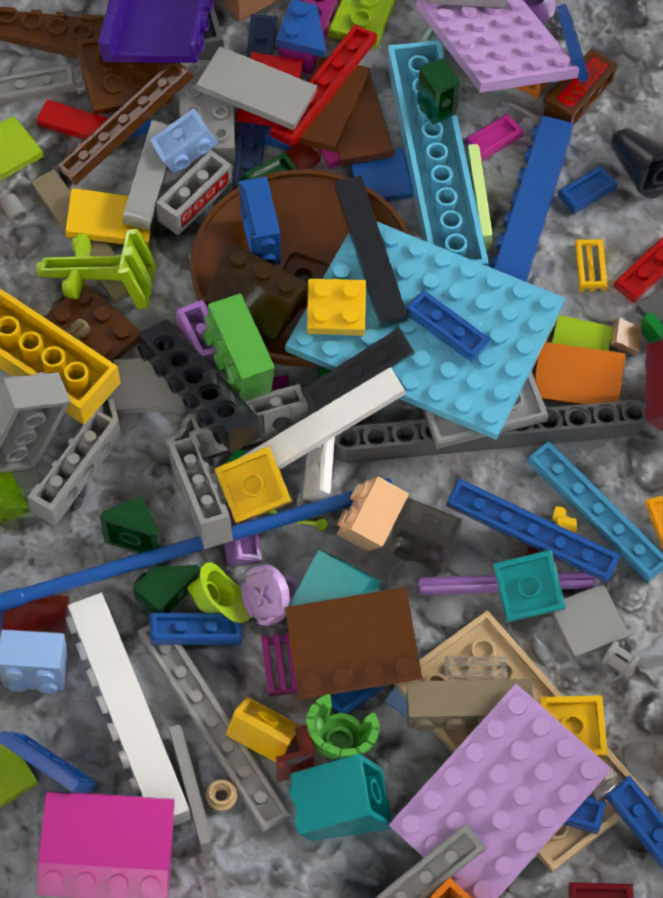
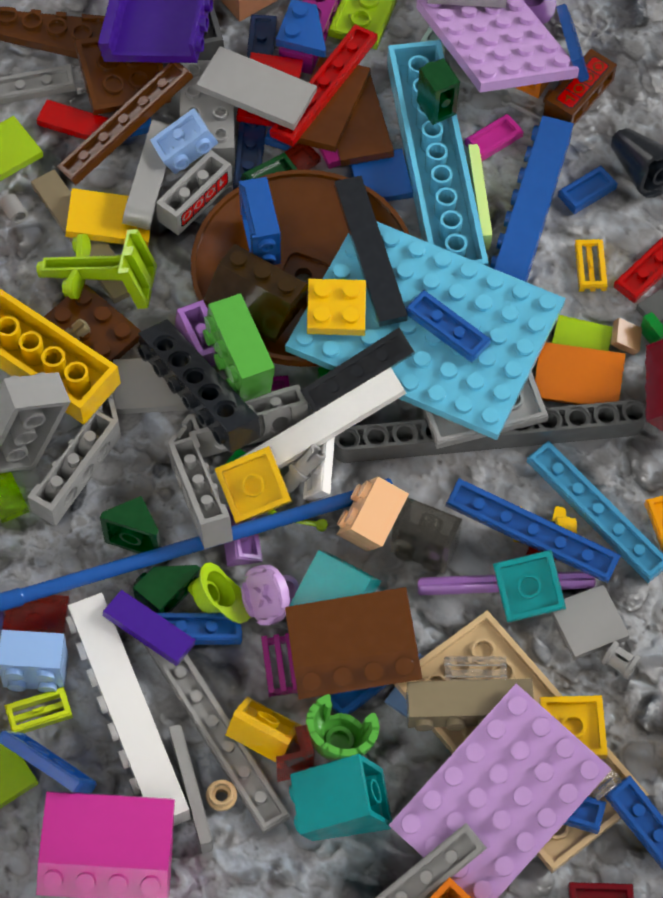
(43, 721): none -> neon yellow tile
(148, 627): none -> dark purple tile
(301, 469): none -> light grey pin

